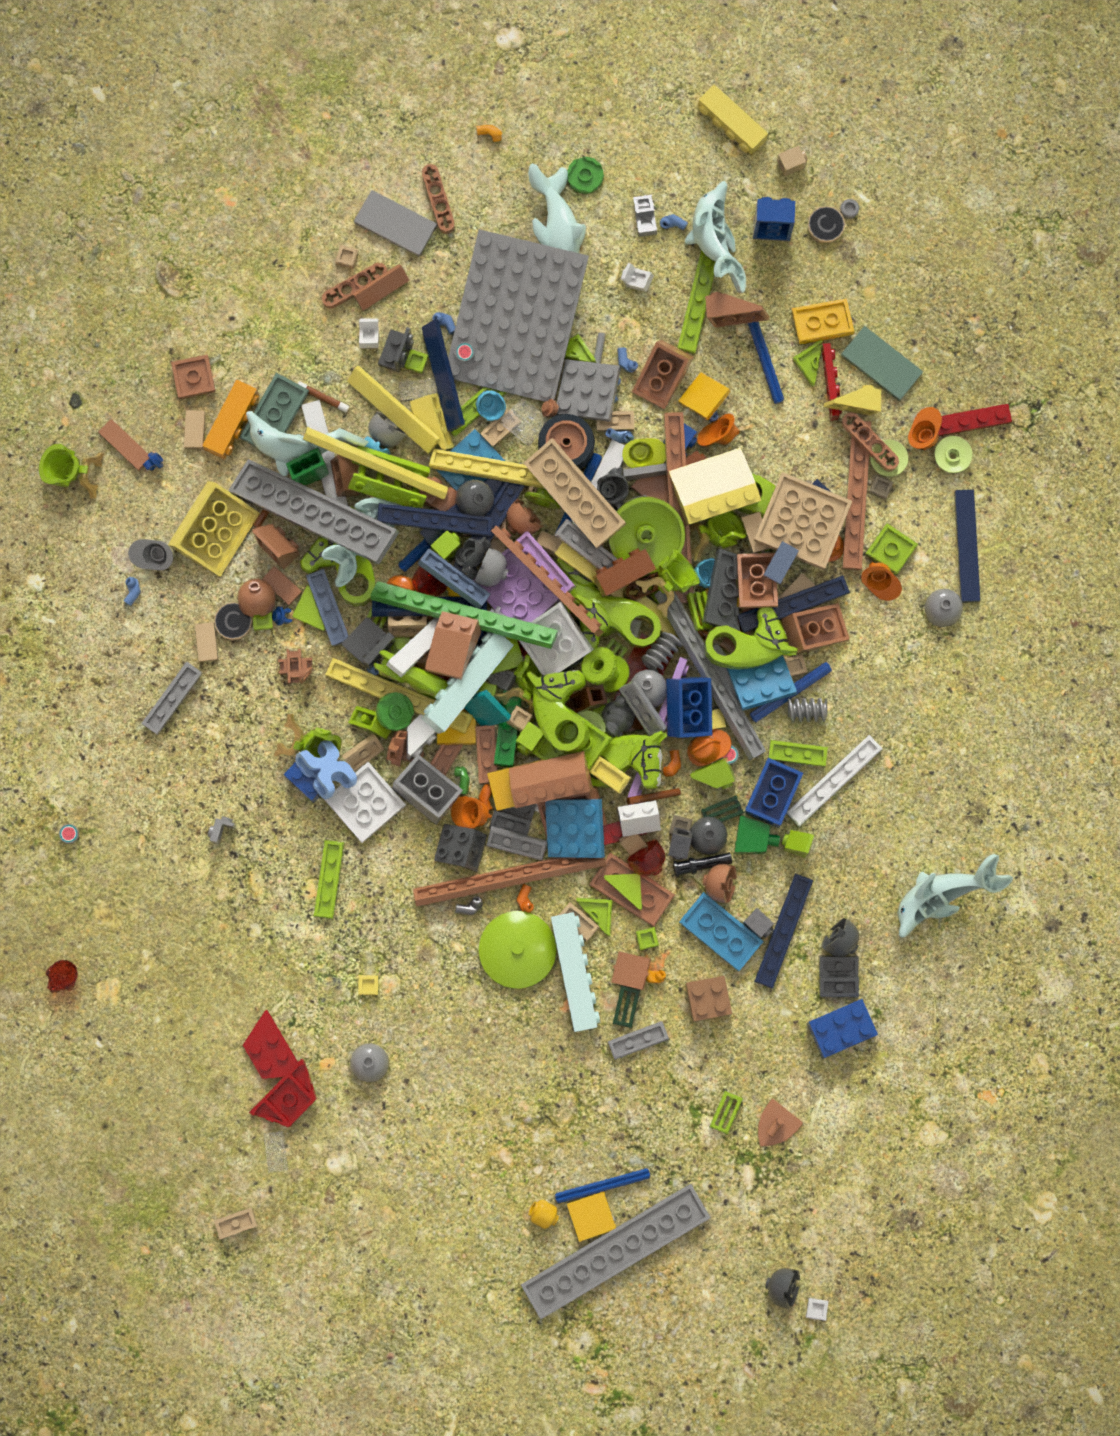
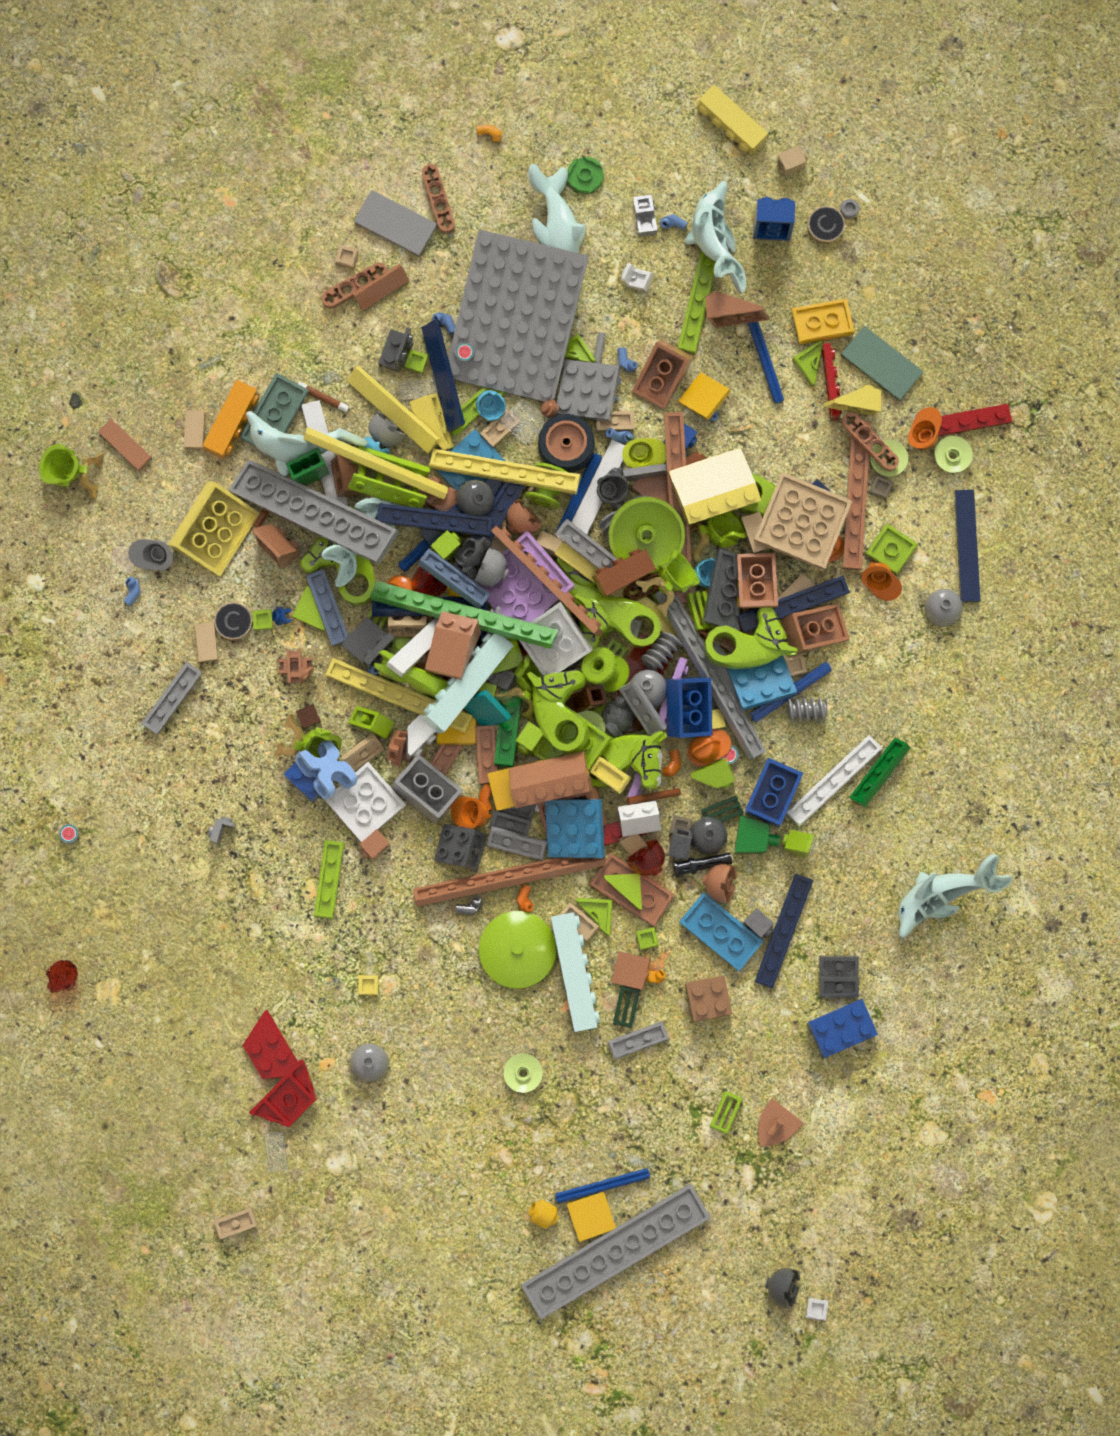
(154, 461): blue plate -> none
(193, 376): nougat plate -> none
(256, 597): nougat cylinder -> none
(282, 586): nougat tile -> none
(308, 716): none -> reddish brown tile
(368, 333): white bracket -> none
(374, 845): none -> nougat brick
(394, 711): bright green tile -> none
(464, 778): bright green arm -> none
(519, 718): tan tile -> none
(523, 1062): none -> yellowish green dish
(574, 493): tan plate -> none
(719, 431): orange piece -> none
(781, 562): sand blue tile -> none
(798, 753): lime plate -> none
(842, 939): dark grey cylinder -> none
(880, 772): none -> green plate

